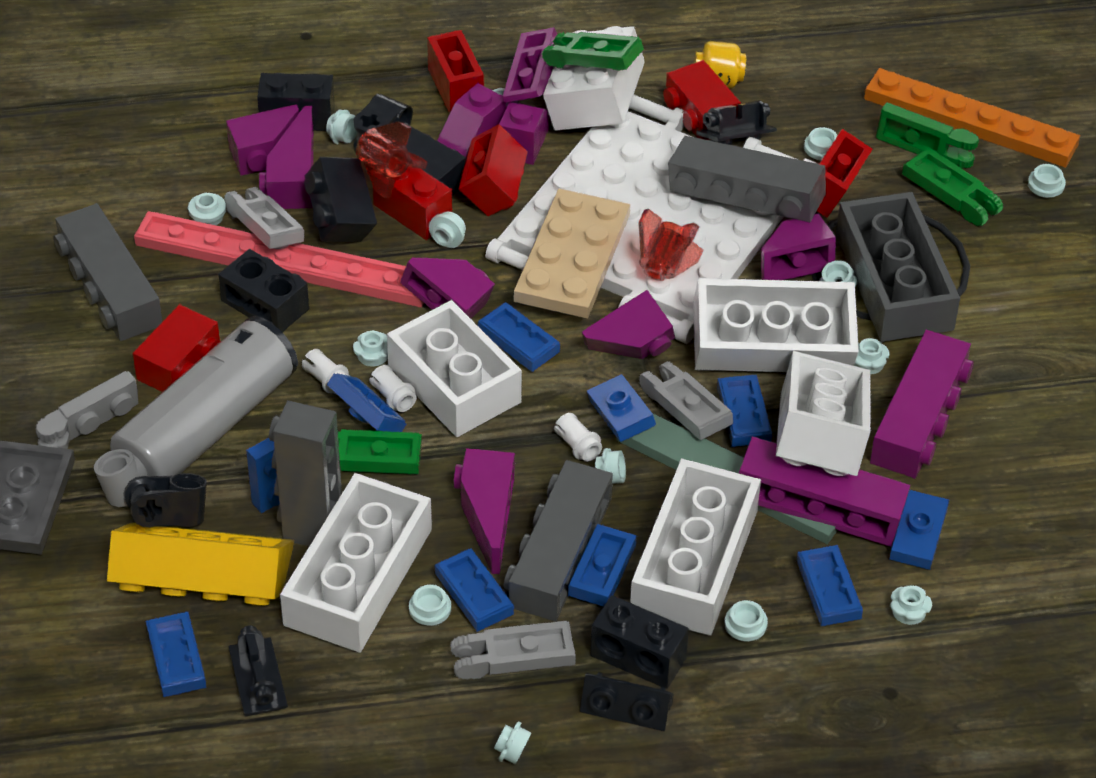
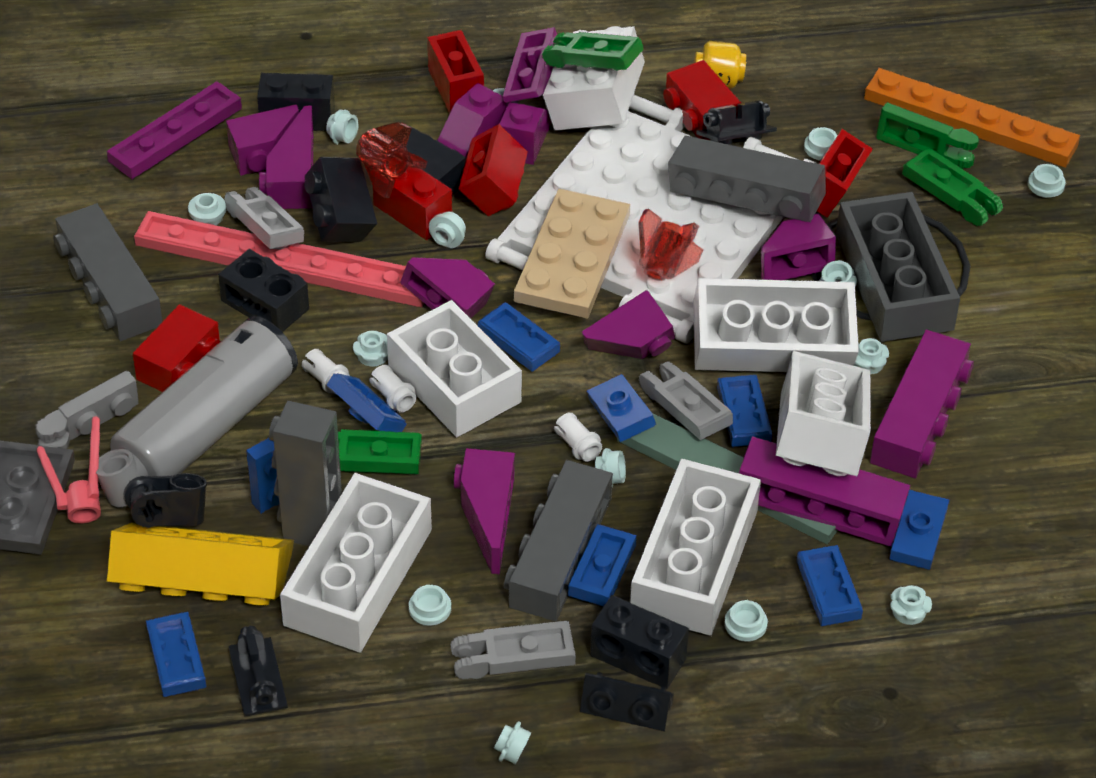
(83, 495): none -> coral plant
(174, 130): none -> magenta plate
(380, 112): black piece -> none
(474, 589): blue plate -> none

